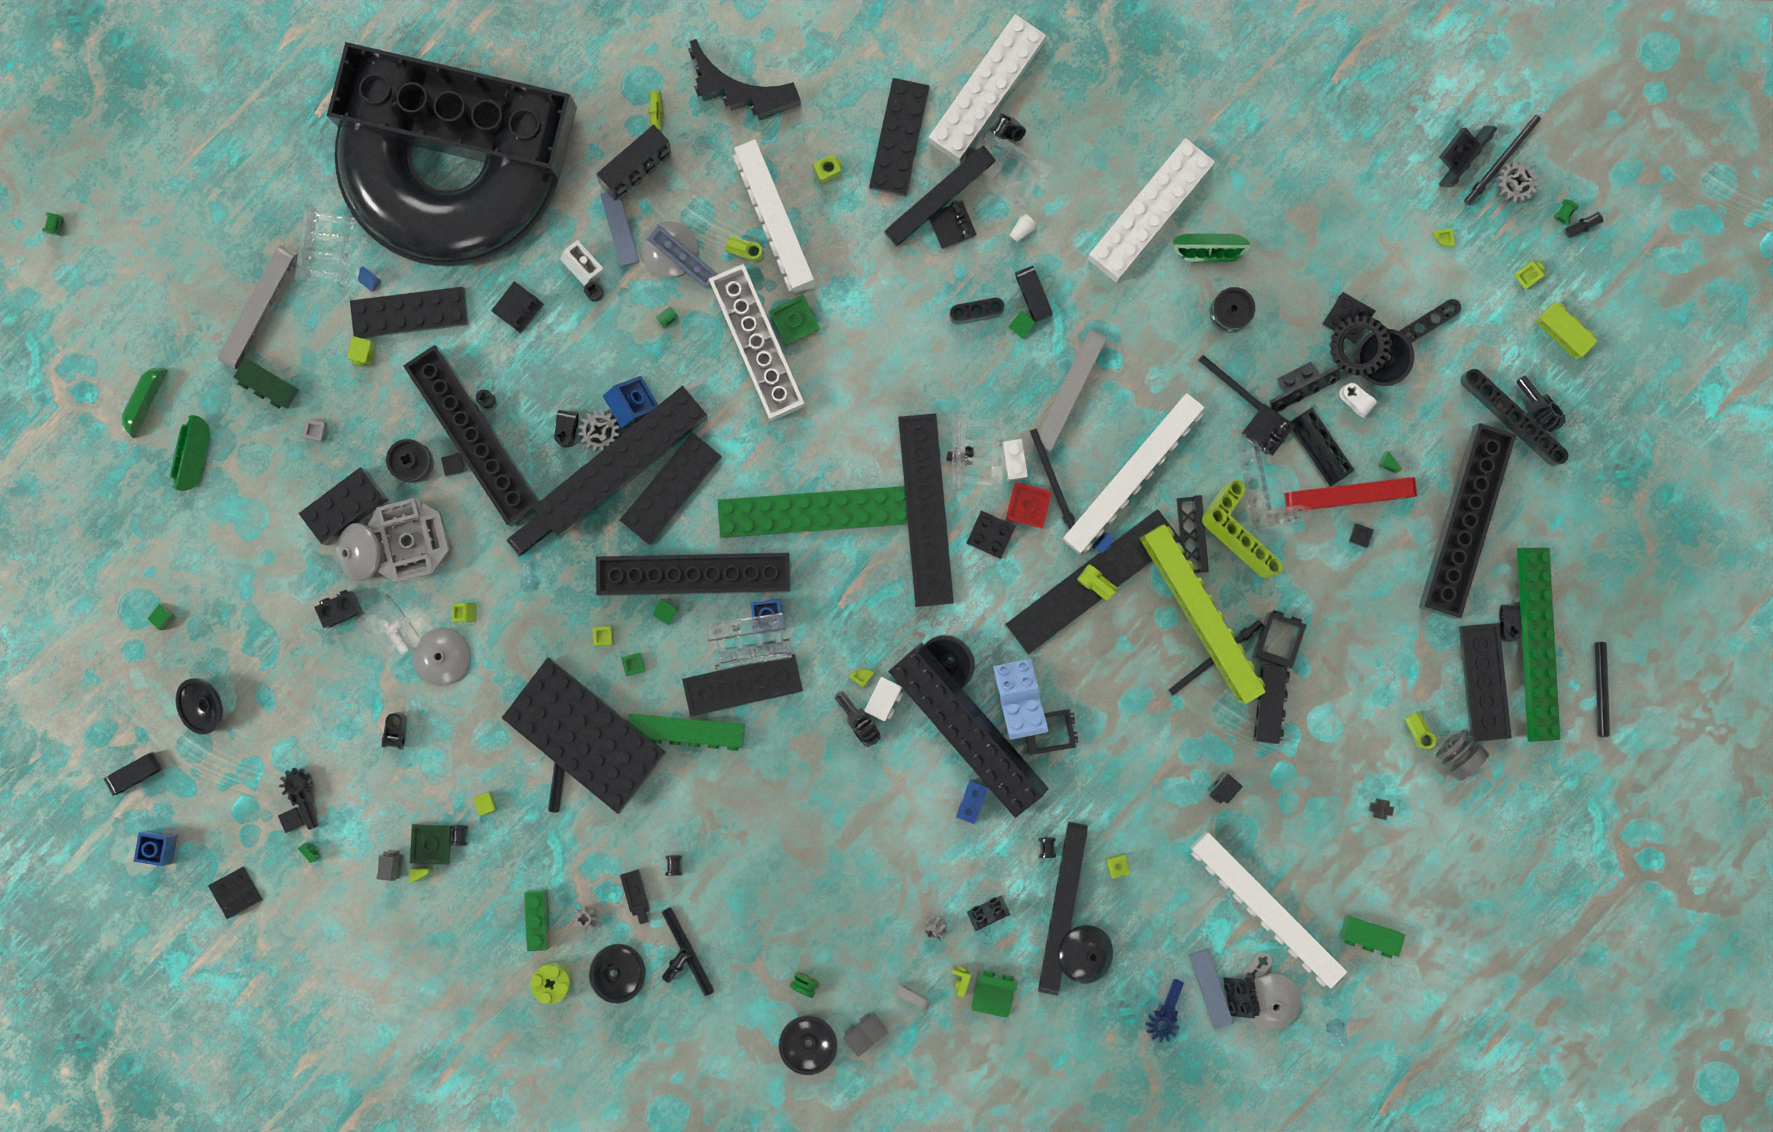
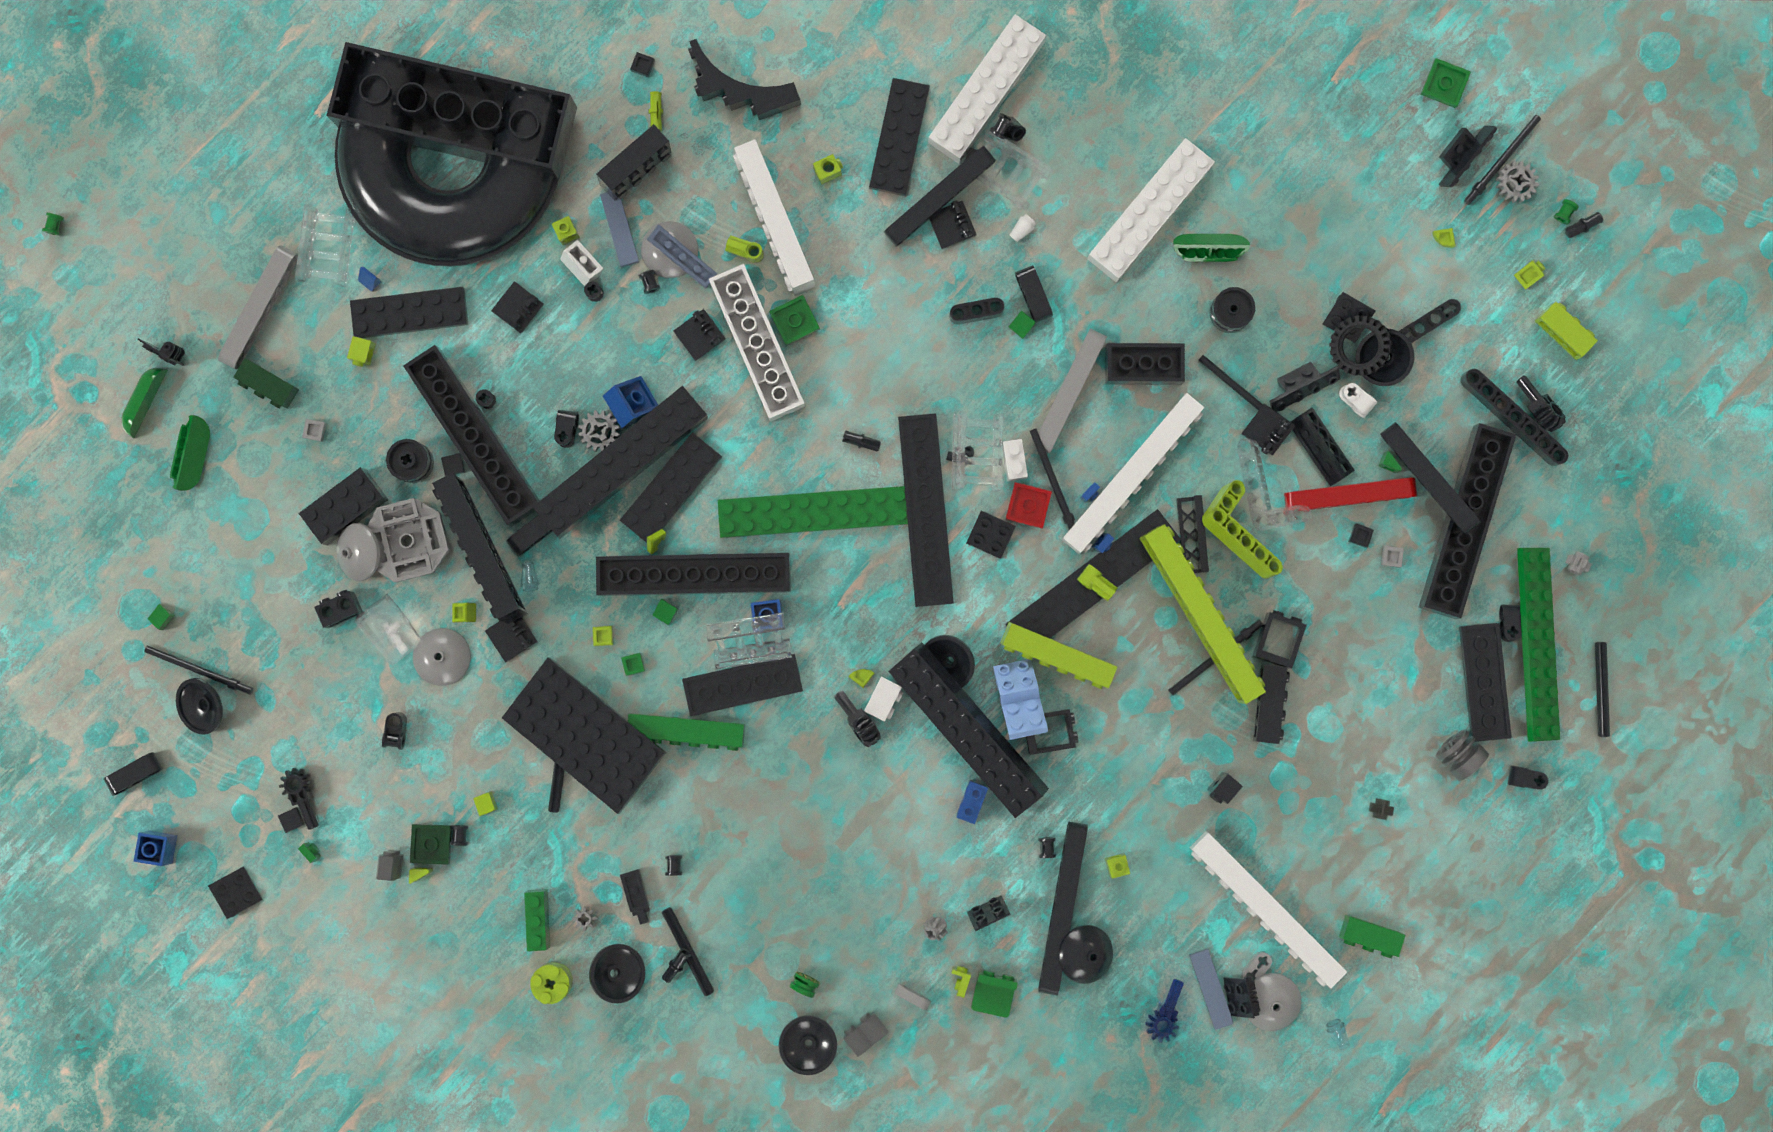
(169, 352): none -> black hinge
(232, 683): none -> black bar
(479, 548): none -> black brick
(511, 638): none -> black hinge
(565, 230): none -> lime brick
(642, 64): none -> black tile
(649, 281): none -> black bush
(654, 540): none -> lime tile
(667, 317): green slope -> none
(699, 334): none -> black hinge
(861, 441): none -> black axle
(1059, 655): none -> lime brick
(1091, 493): none -> blue plate
(1145, 363): none -> black brick
(1392, 556): none -> light grey plate
(1419, 729): lime piece -> none
(1430, 478): none -> black beam
(1445, 83): none -> green plate
(1525, 778): none -> black piece
(1578, 563): none -> light grey gear

